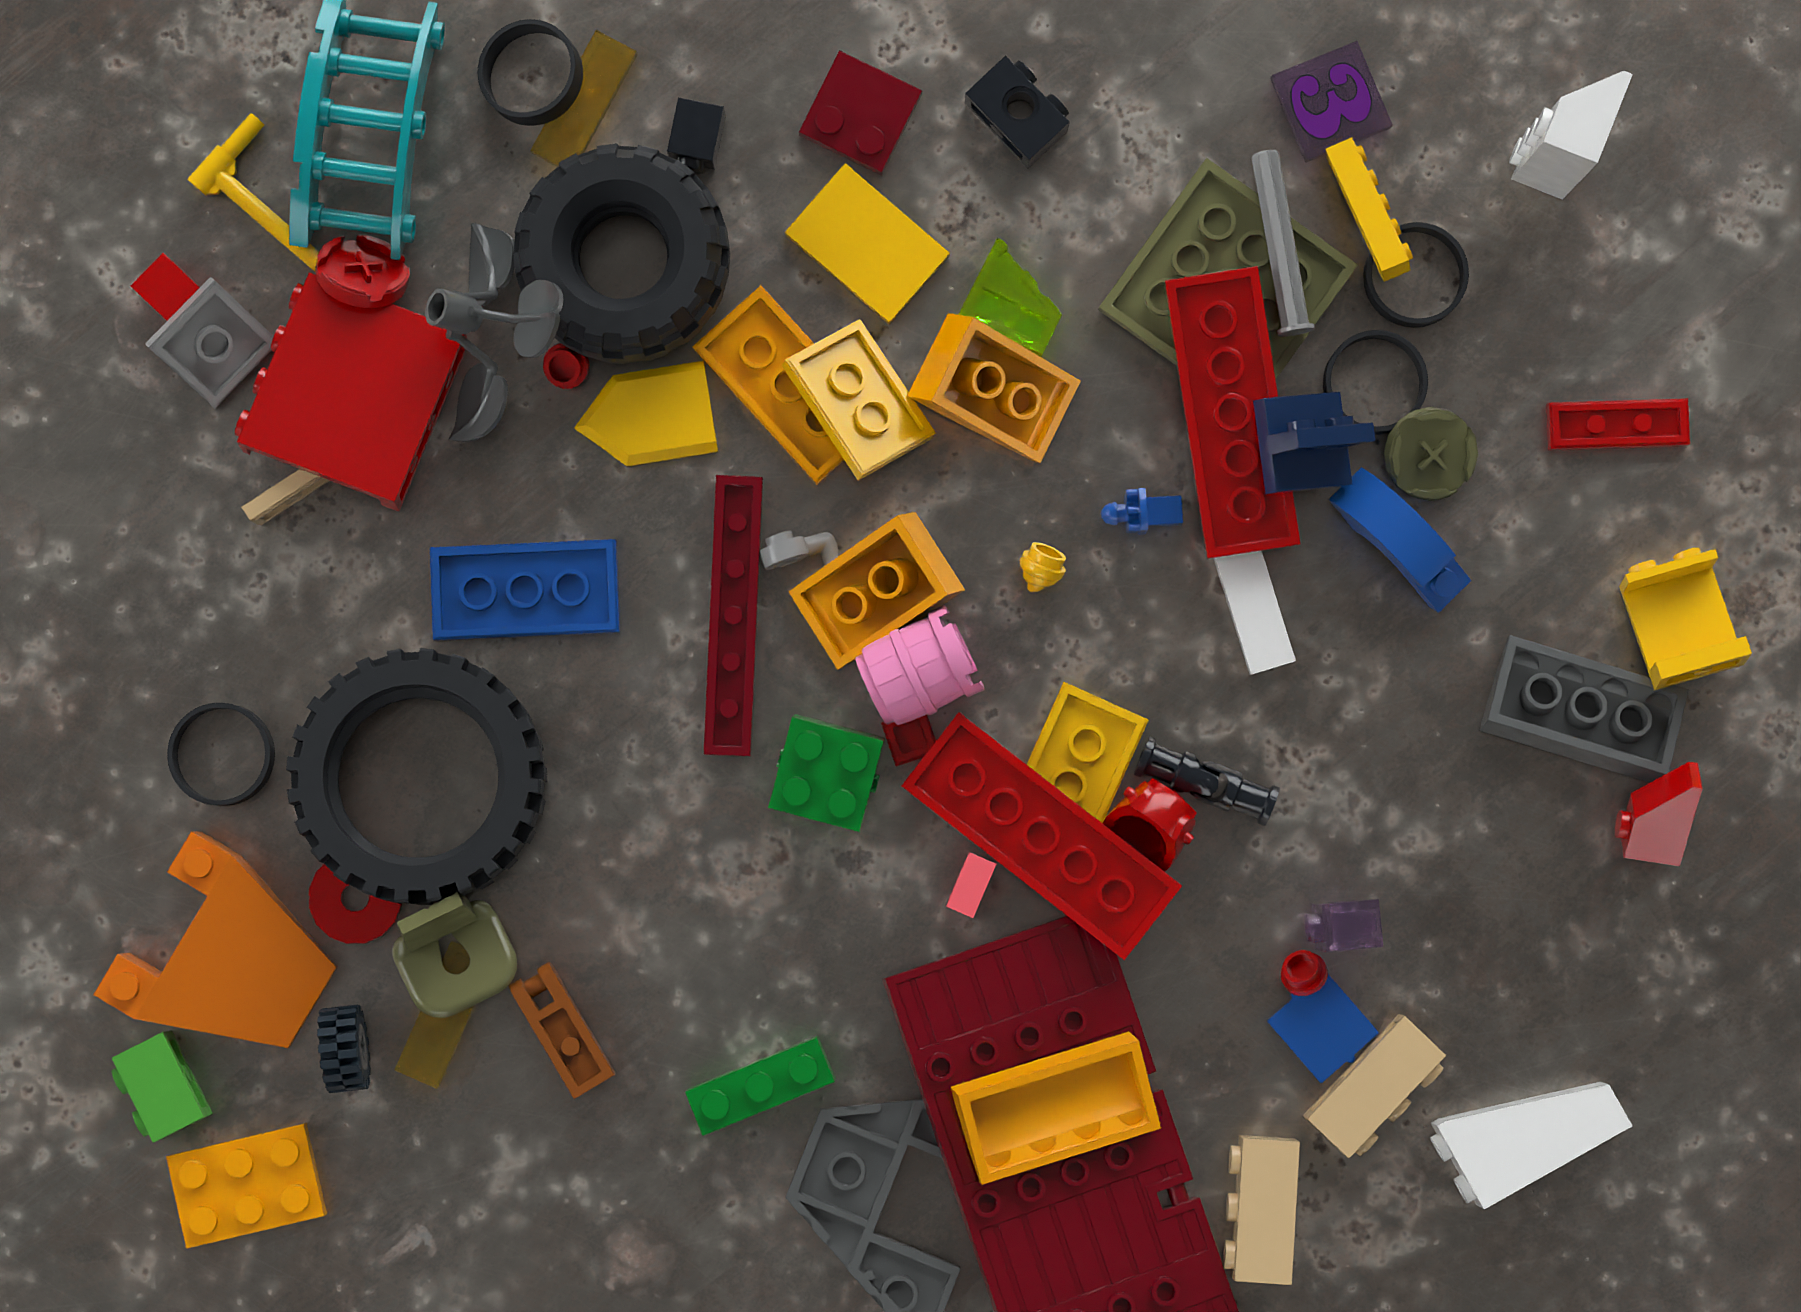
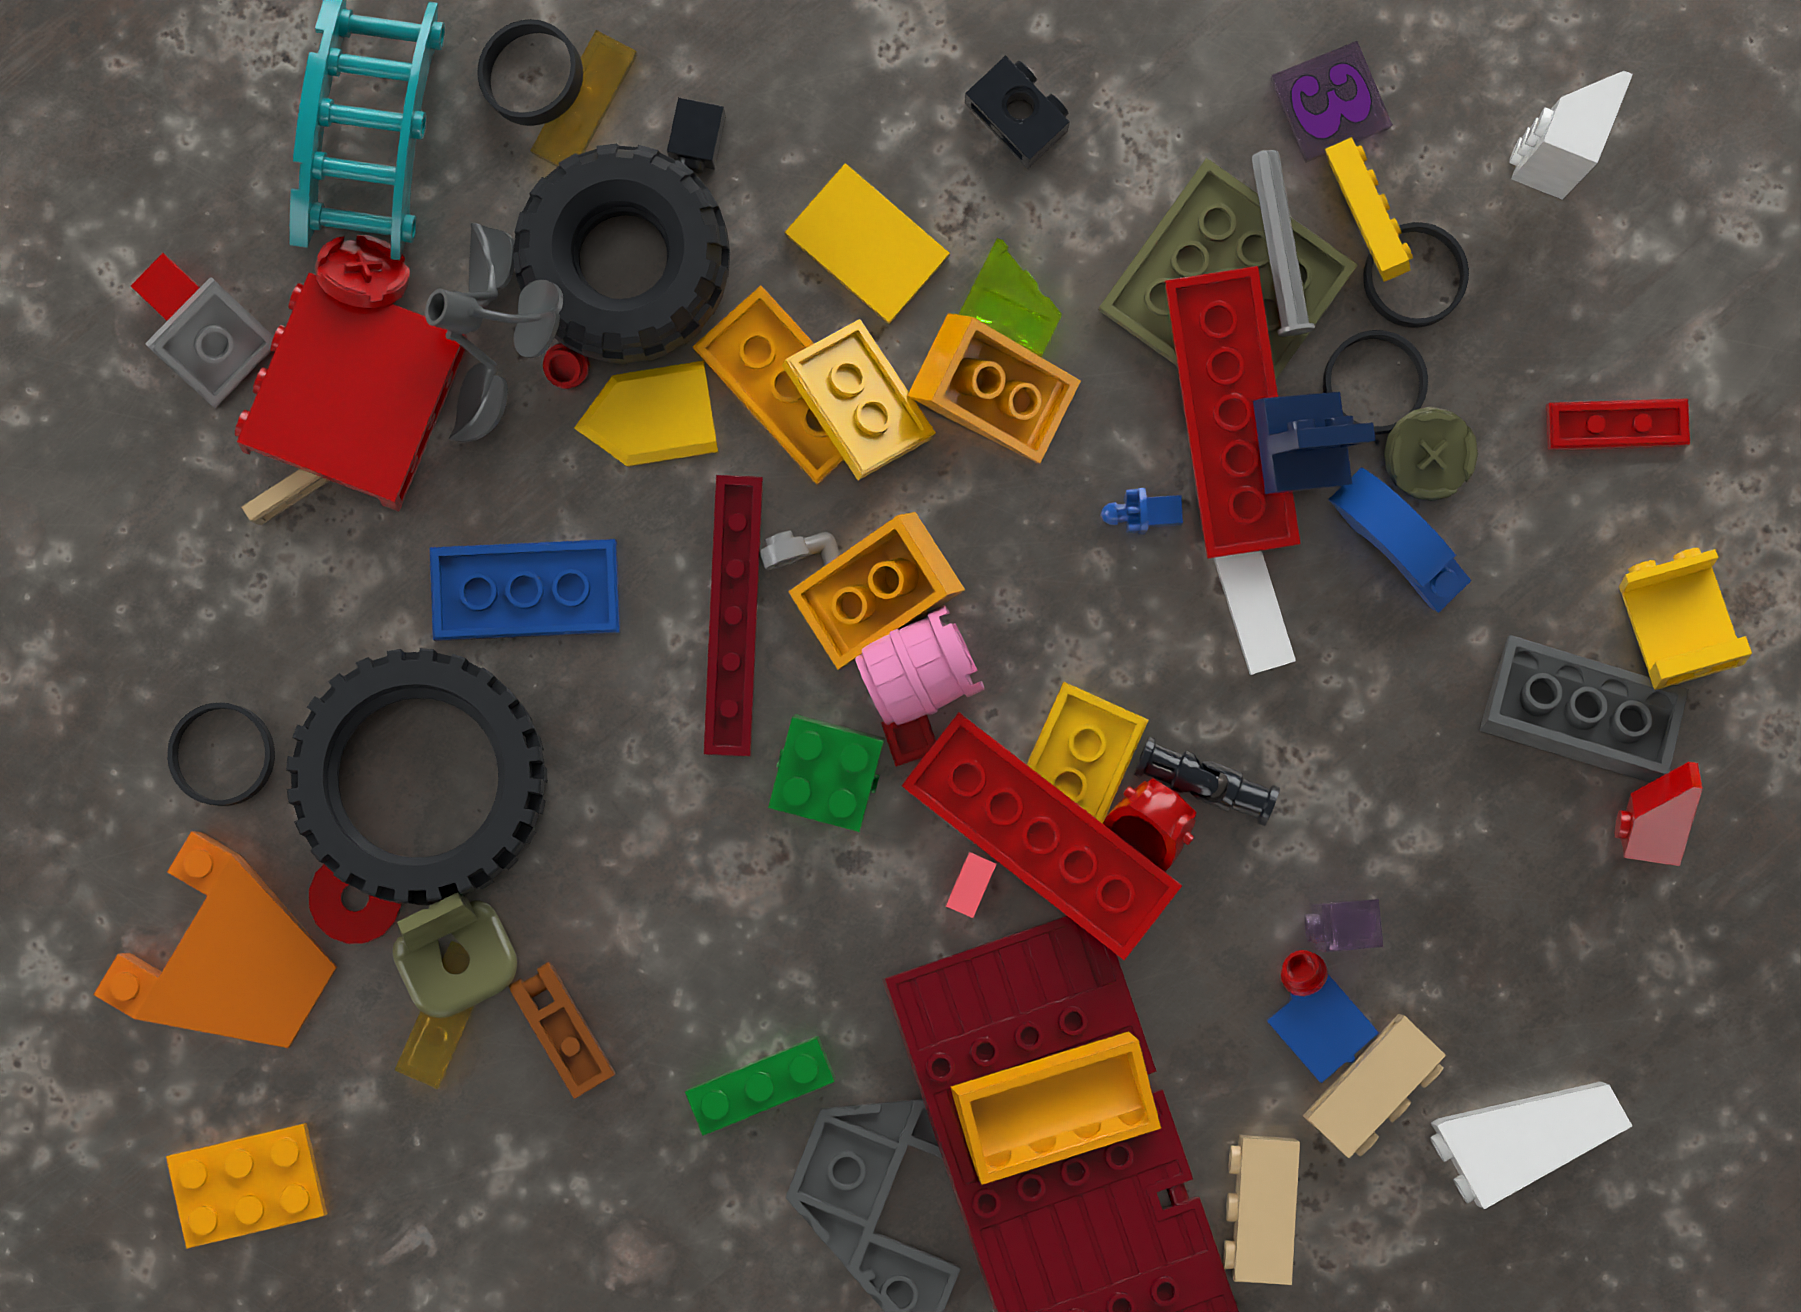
(160, 1086): bright green brick -> none
(218, 174): yellow bar -> none
(343, 1048): black wheel -> none
(860, 112): dark red plate -> none
(1042, 566): yellow plate -> none

